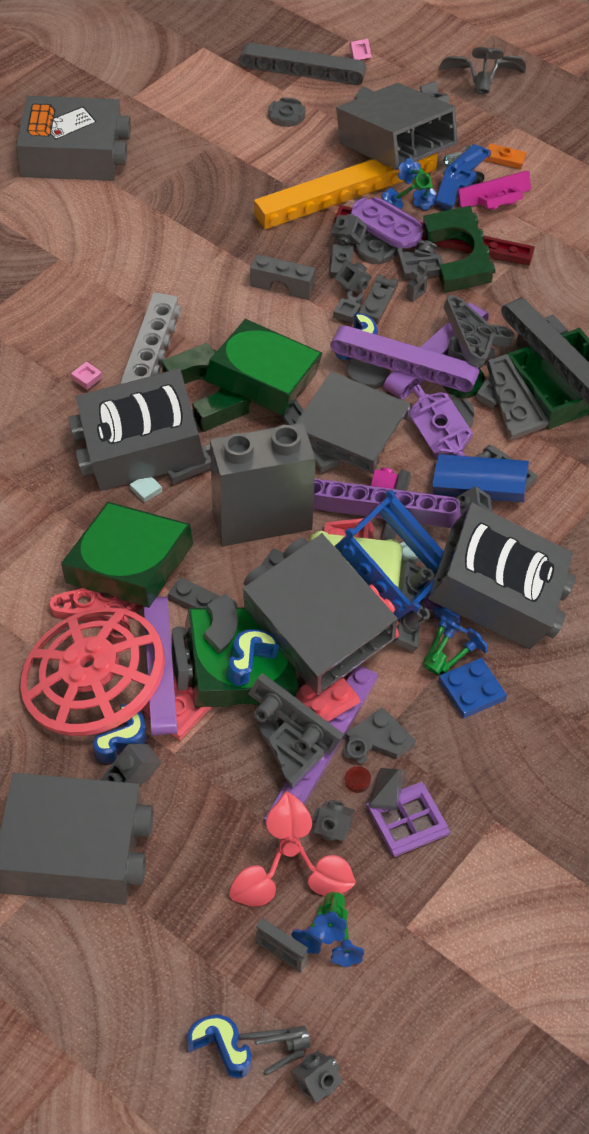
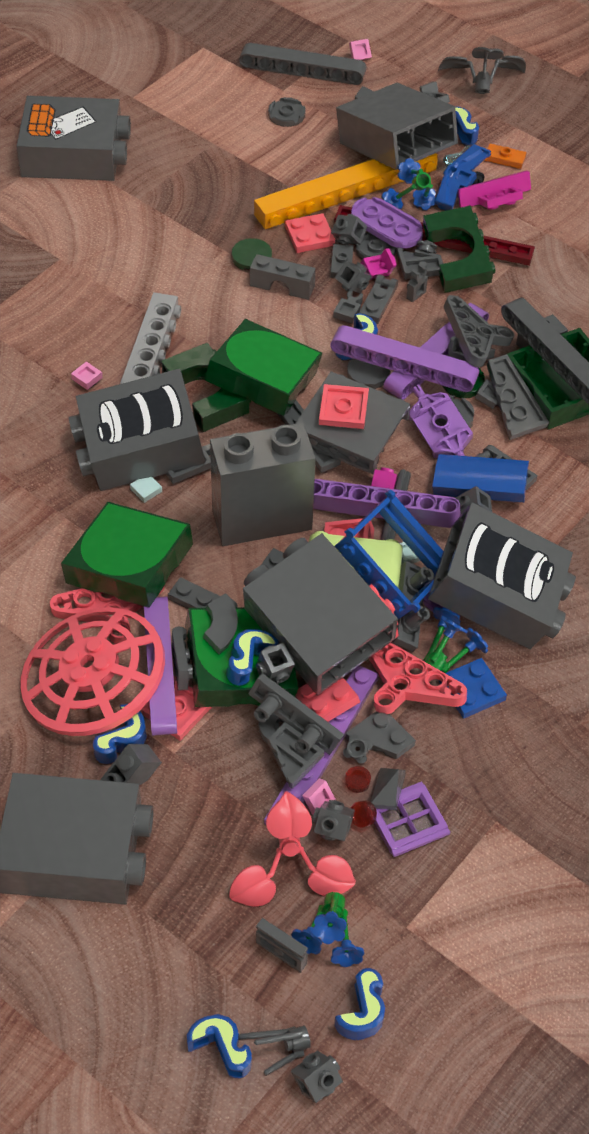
(246, 250): none -> dark green tile
(275, 663): none -> dark grey brick
(309, 233): none -> coral plate
(317, 795): none -> bright pink plate
(343, 406): none -> coral plate
(364, 814): none -> clear red tile
(371, 1007): none -> blue animal
(380, 264): none -> dark pink bracket
(418, 685): none -> coral beam
(466, 130): none -> blue animal

